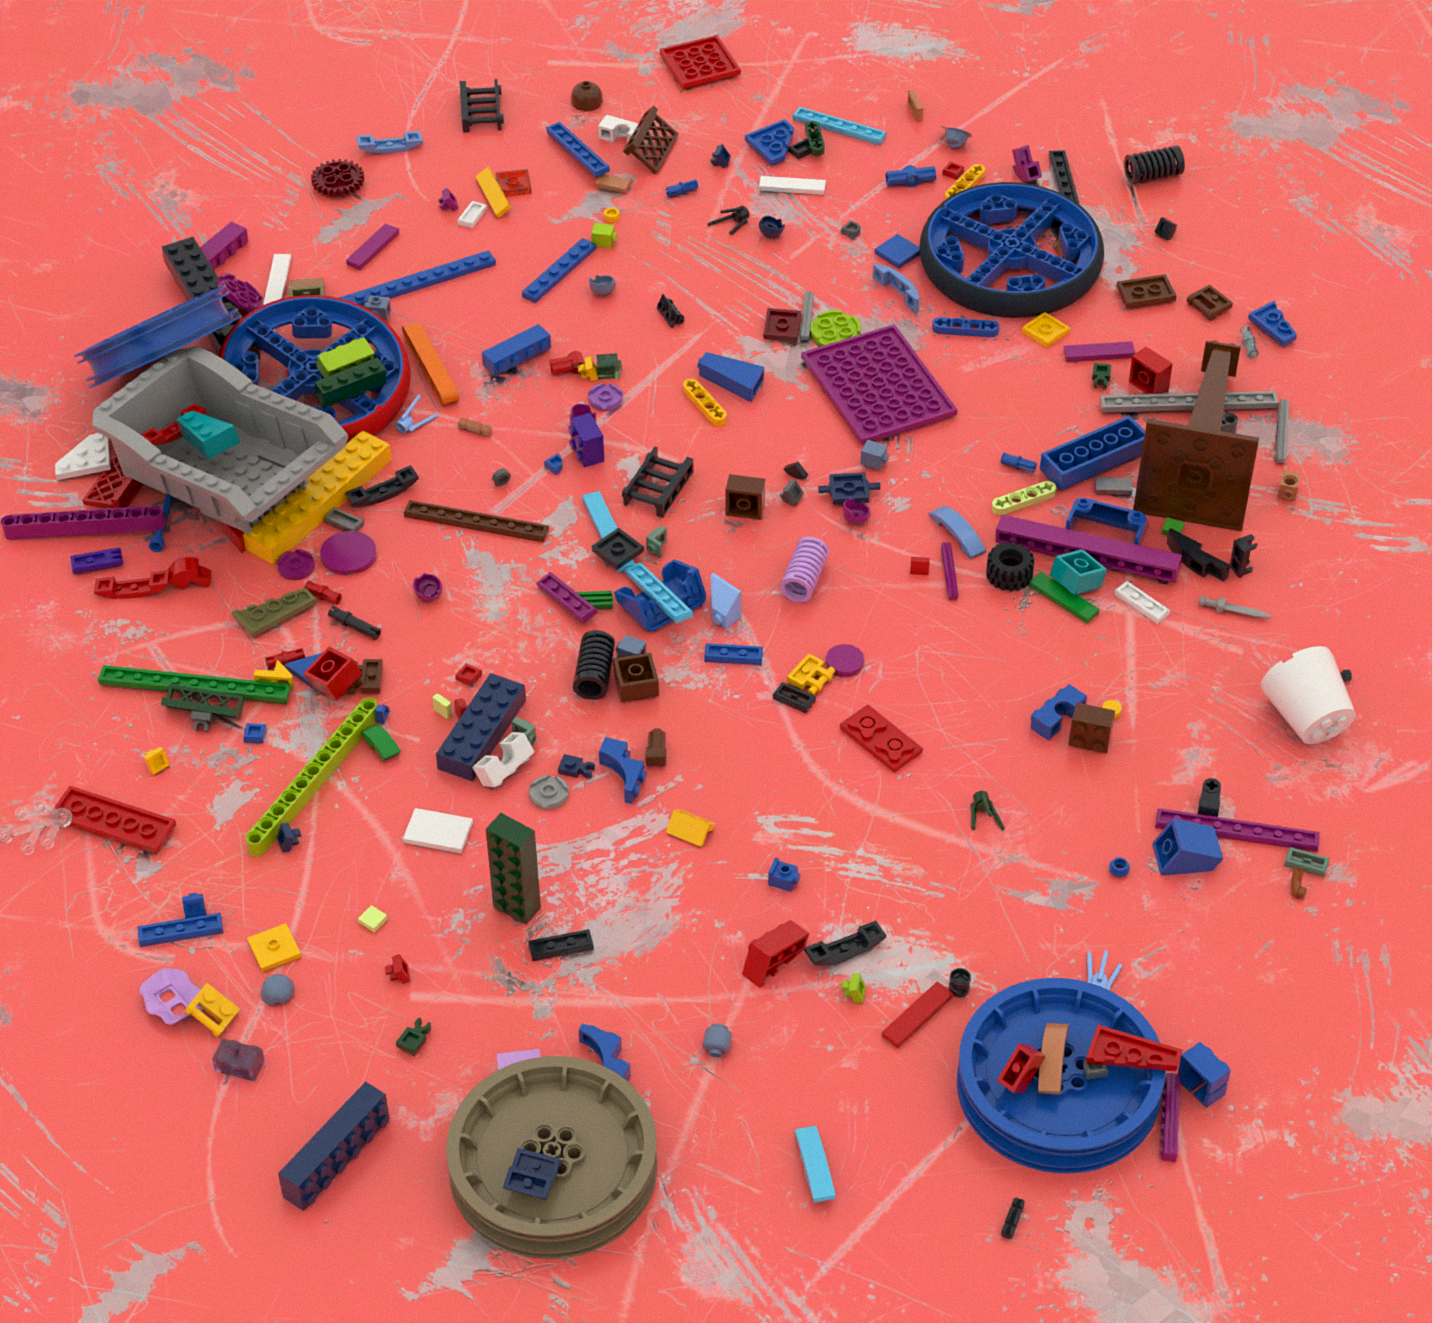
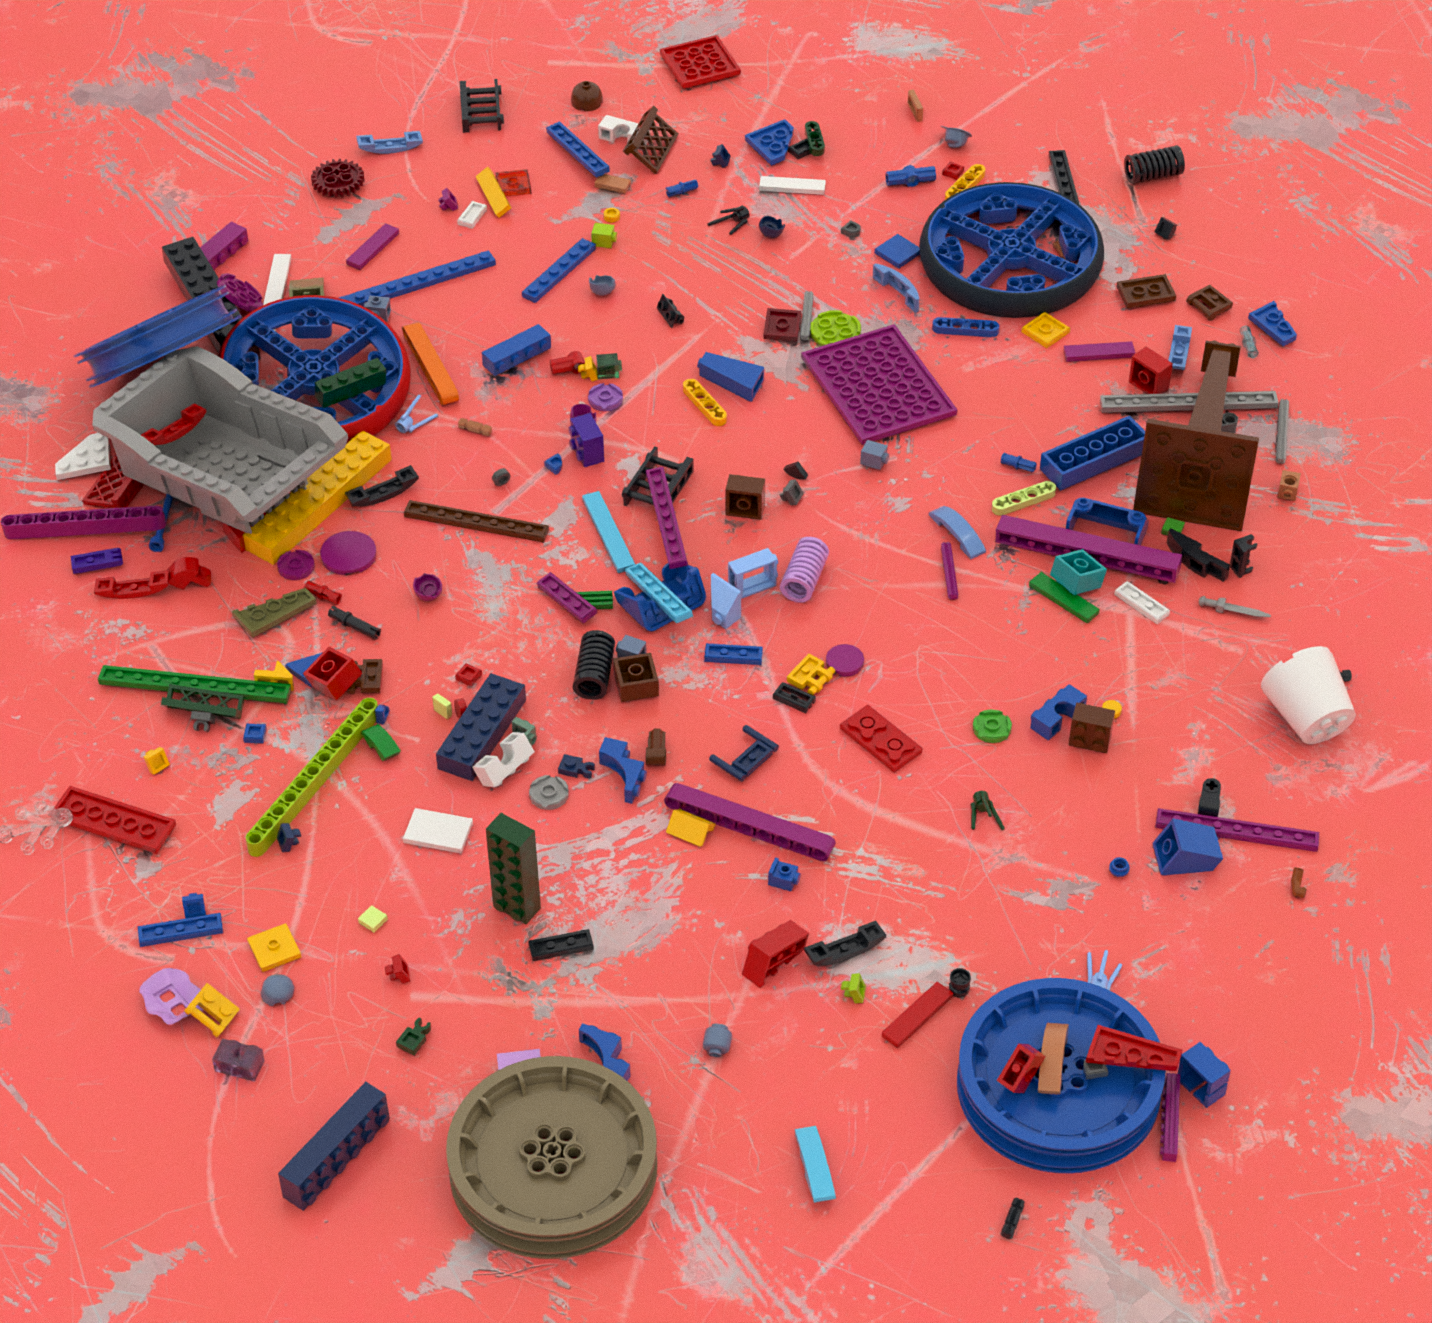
(207, 433): teal wedge -> none
(284, 657): red pin -> none
(343, 520): flat silver tile -> none
(344, 357): lime brick -> none
(532, 1174): dark blue slope -> none
(617, 548): black tile -> none
(655, 541): sand green bracket -> none
(666, 518): none -> magenta tile
(749, 563): none -> light blue window
(750, 758): none -> dark blue plate
(751, 822): none -> magenta beam
(840, 126): medium azure tile -> none
(848, 486): dark blue plate -> none
(855, 512): magenta hair -> none
(920, 565): red tile -> none
(992, 726): none -> bright green tile
(1010, 566): black tyre -> none
(1024, 166): magenta brick -> none
(1101, 374): dark green plate -> none
(1113, 486): flat silver tile -> none
(1180, 346): none -> medium blue slope
(1305, 863): sand green tile -> none

